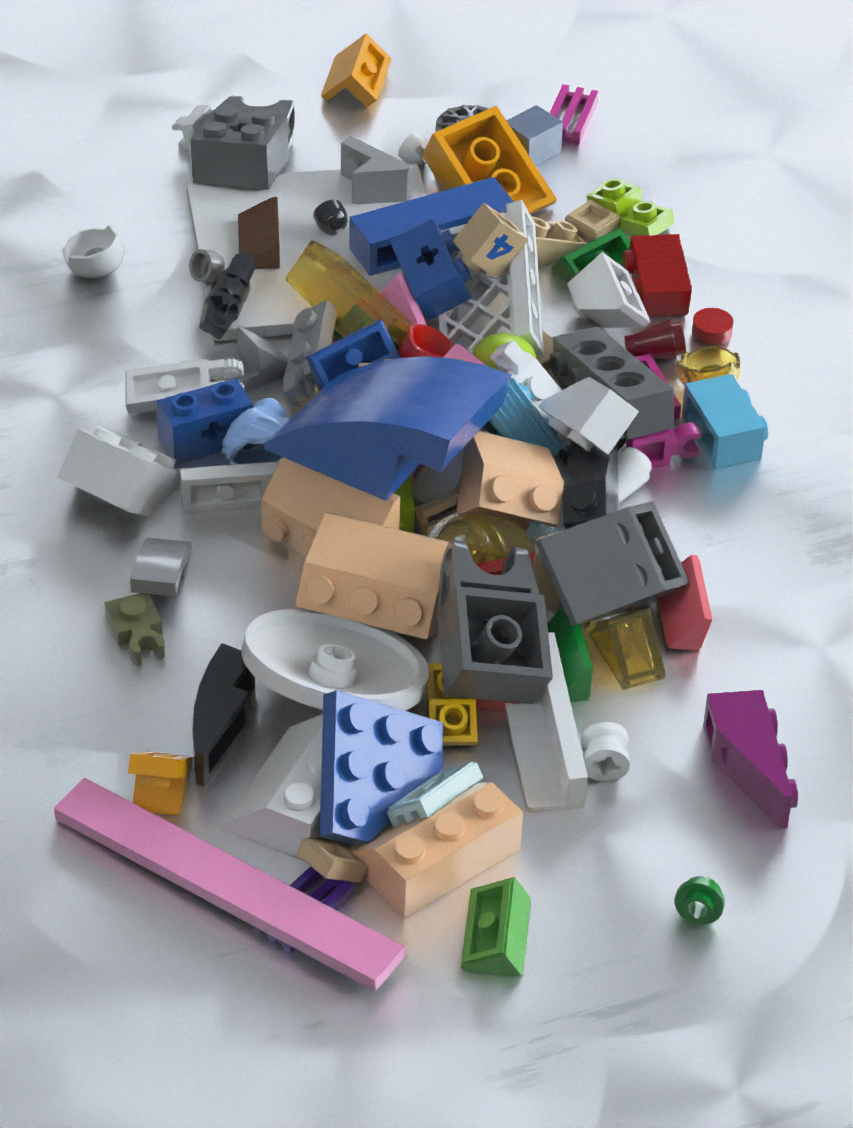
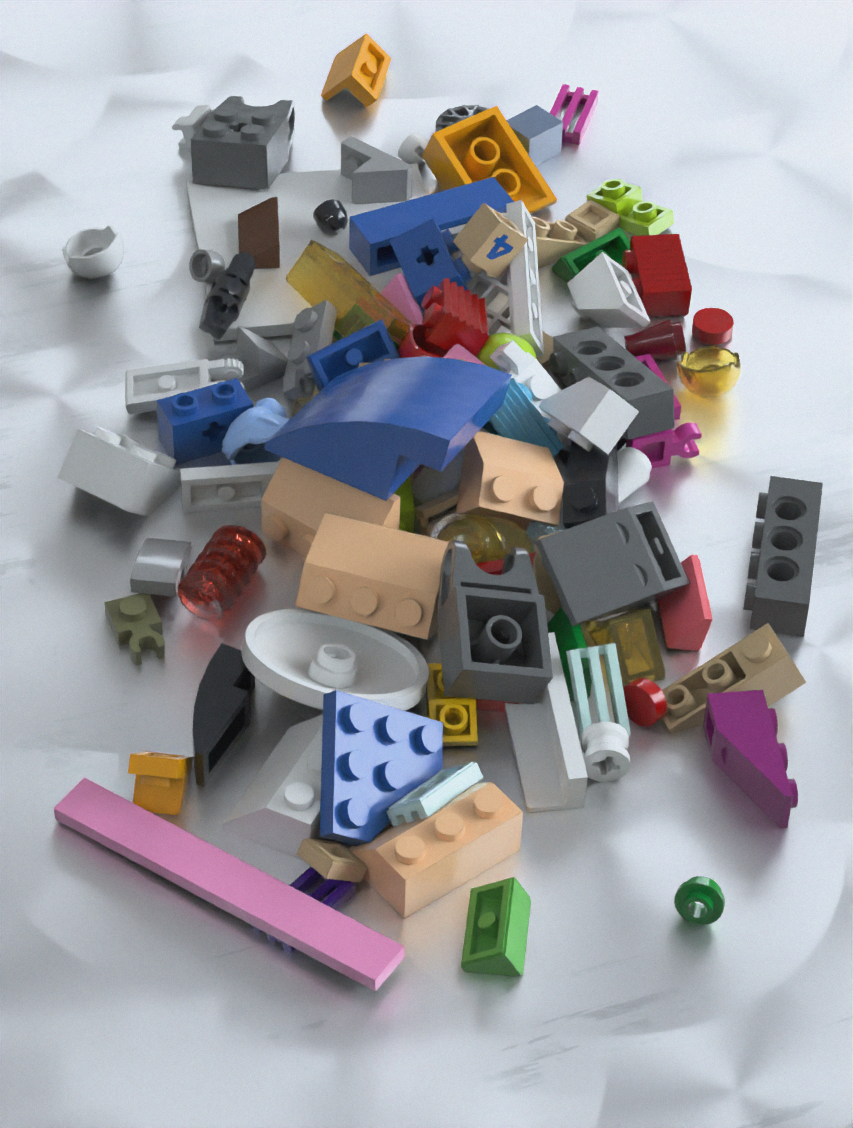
(221, 572): none -> clear red piece
(454, 318): none -> red brick
(614, 682): none -> light aqua tile
(644, 702): none -> red tile
(726, 420): medium azure brick -> none
(748, 665): none -> tan slope
(785, 557): none -> dark grey brick

